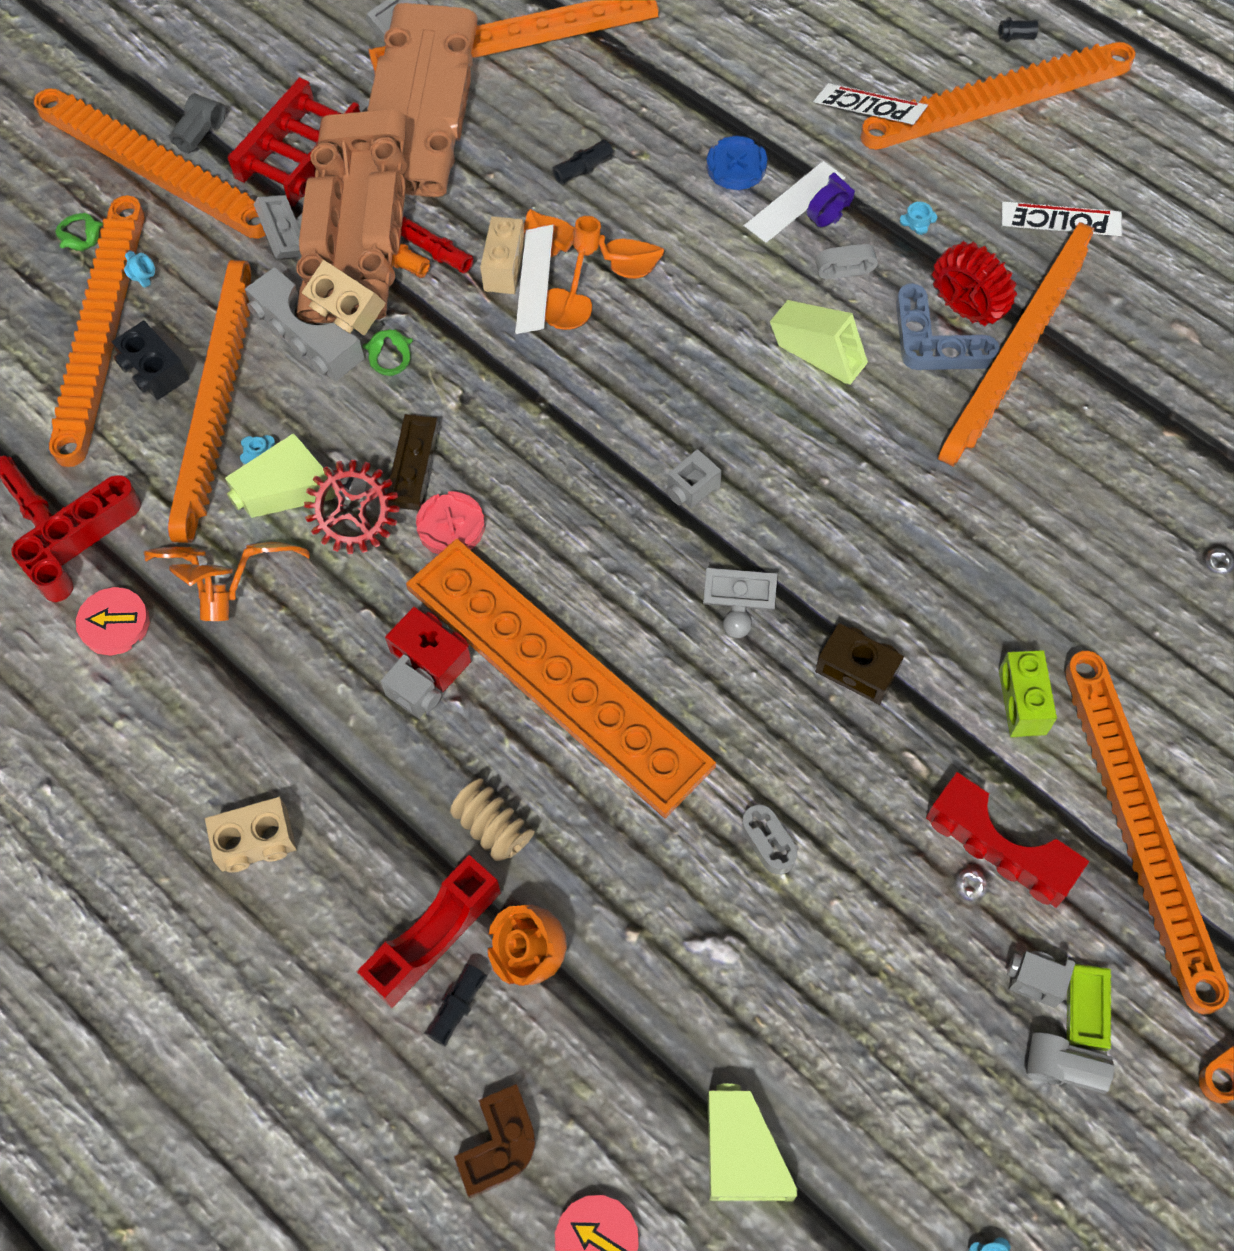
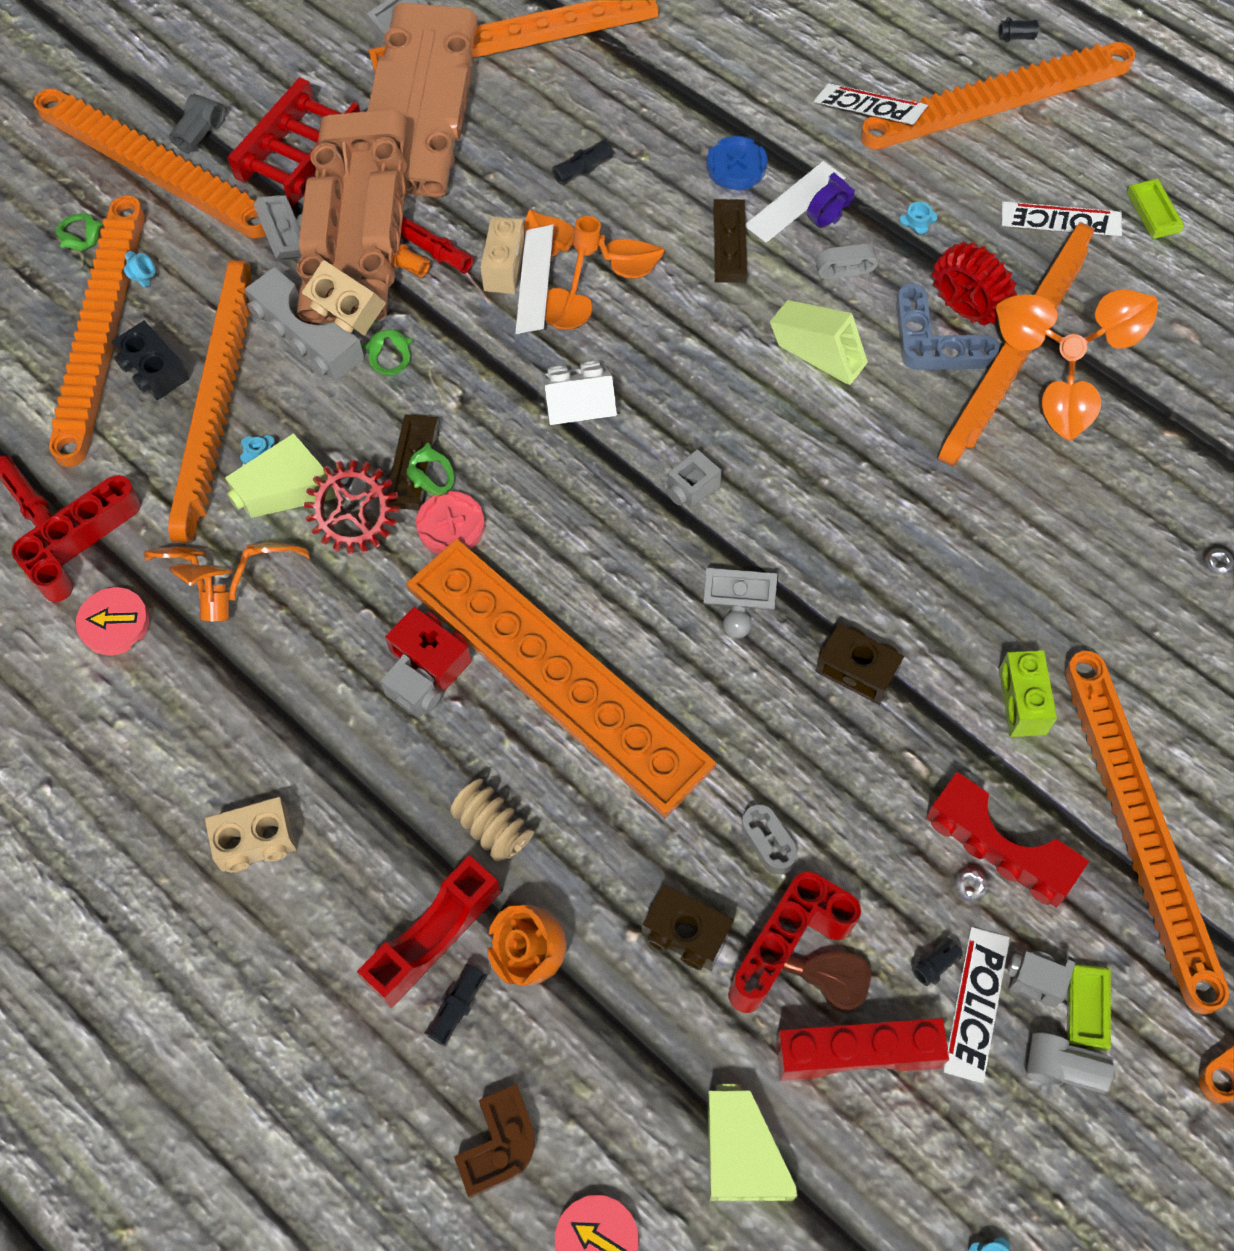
(420, 479): none -> bright green piece
(578, 393): none -> white slope
(674, 909): none -> dark brown brick
(729, 240): none -> dark brown plate
(782, 942): none -> red beam
(838, 975): none -> copper piece
(886, 1045): none -> red arch
(936, 962): none -> black pin
(977, 1005): none -> sticker
(1028, 318): none -> orange plant
(1155, 208): none -> lime tile

